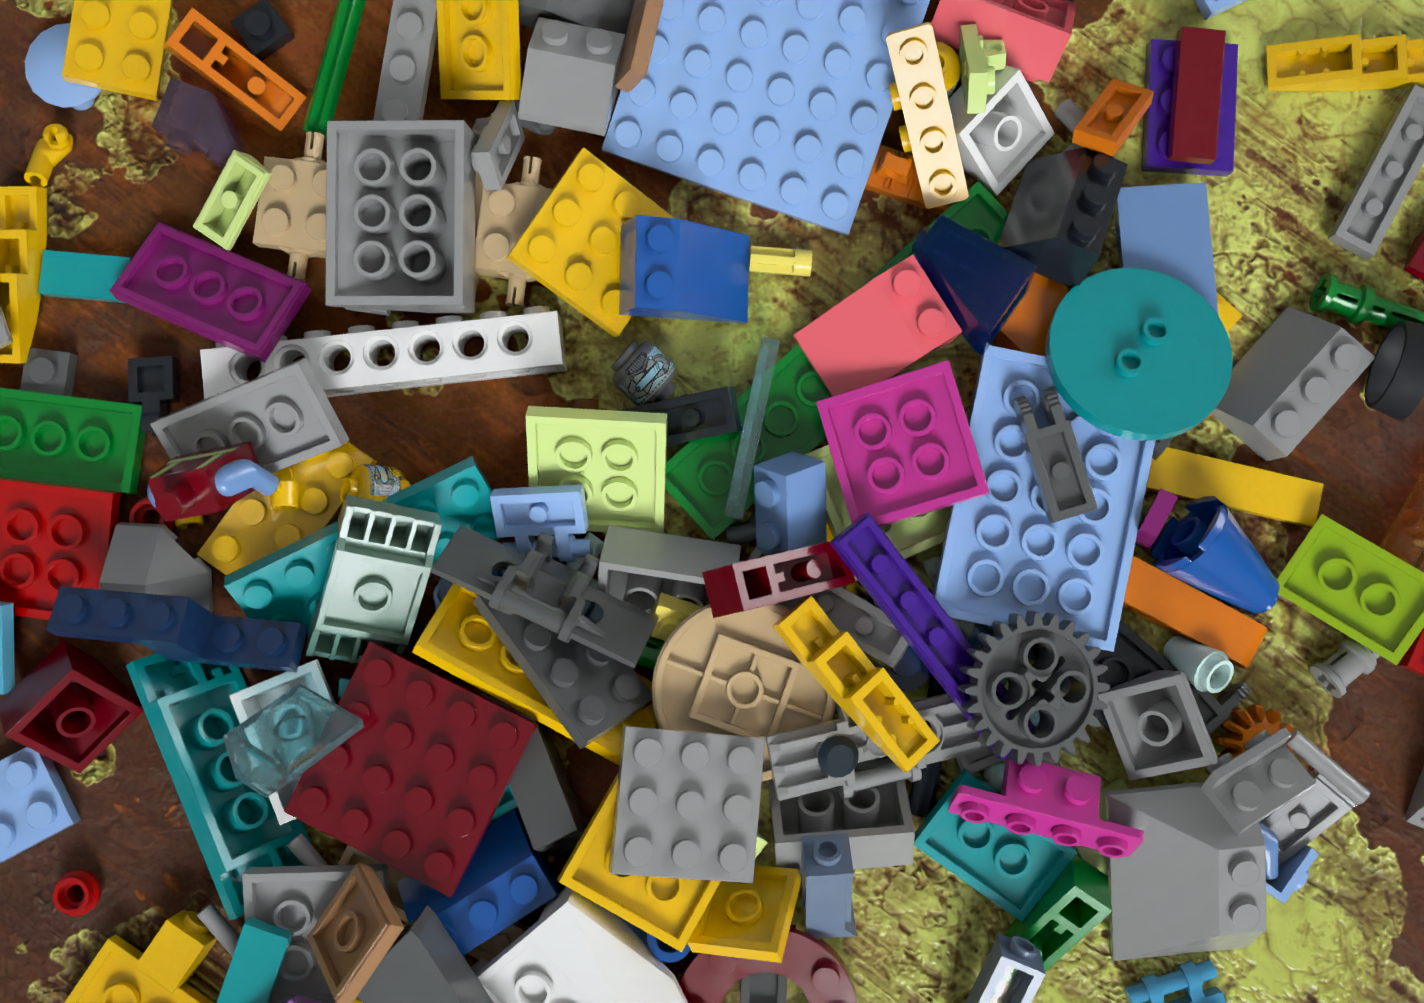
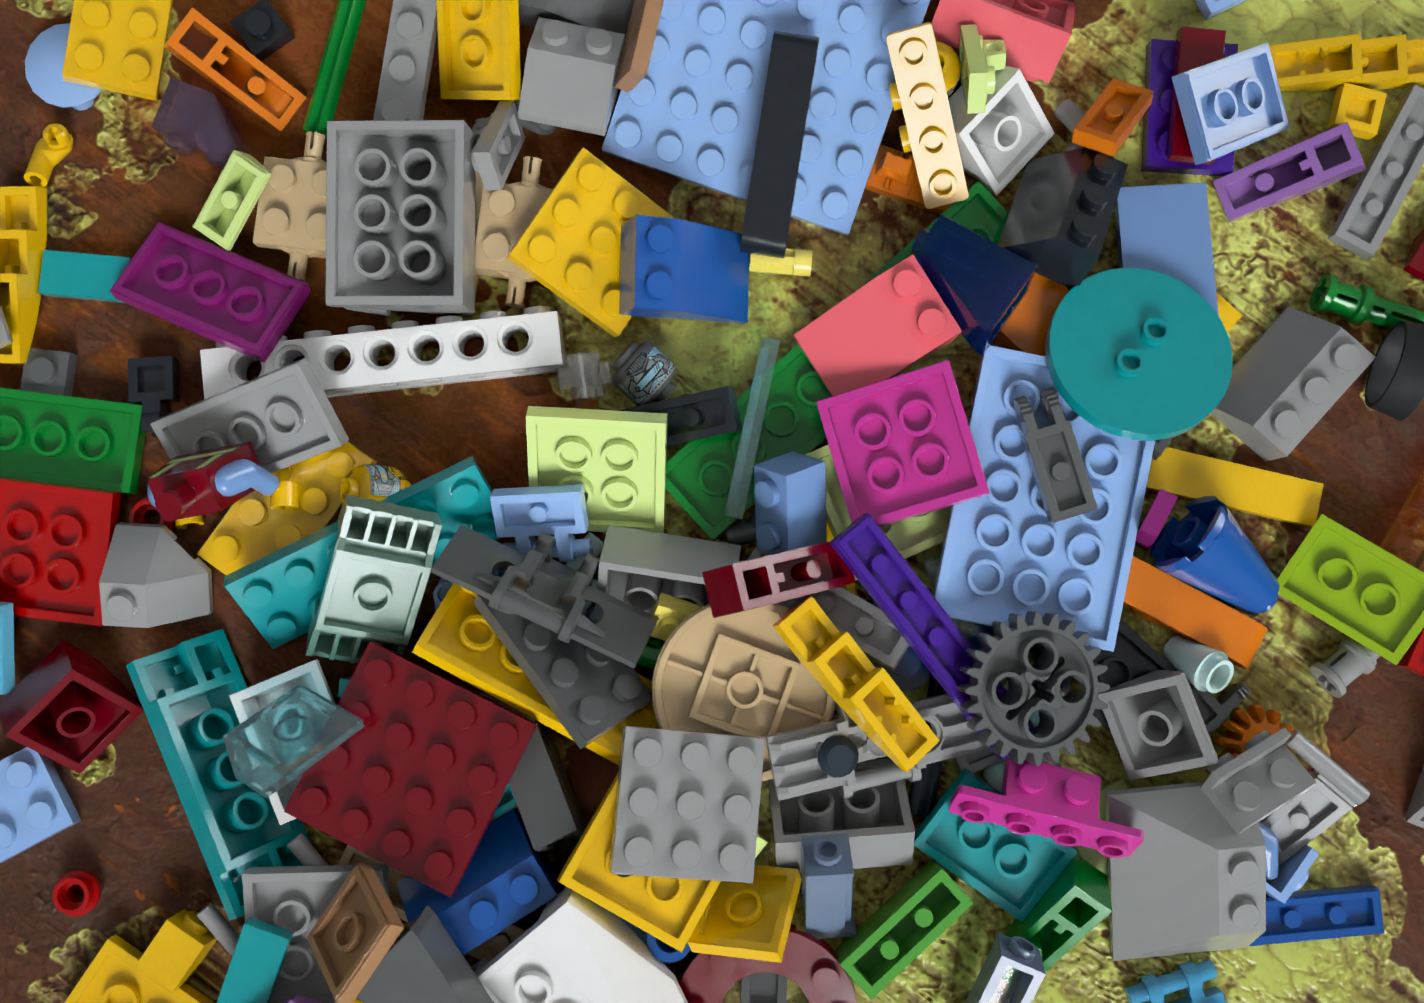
(177, 628): dark blue bracket -> none
(585, 375): none -> clear gear
(779, 144): none -> black beam
(902, 928): none -> bright green brick
(1230, 103): none -> medium blue tile
(1290, 173): none -> medium lavender slope
(1323, 915): none -> blue tile
(1359, 108): none -> yellow plate

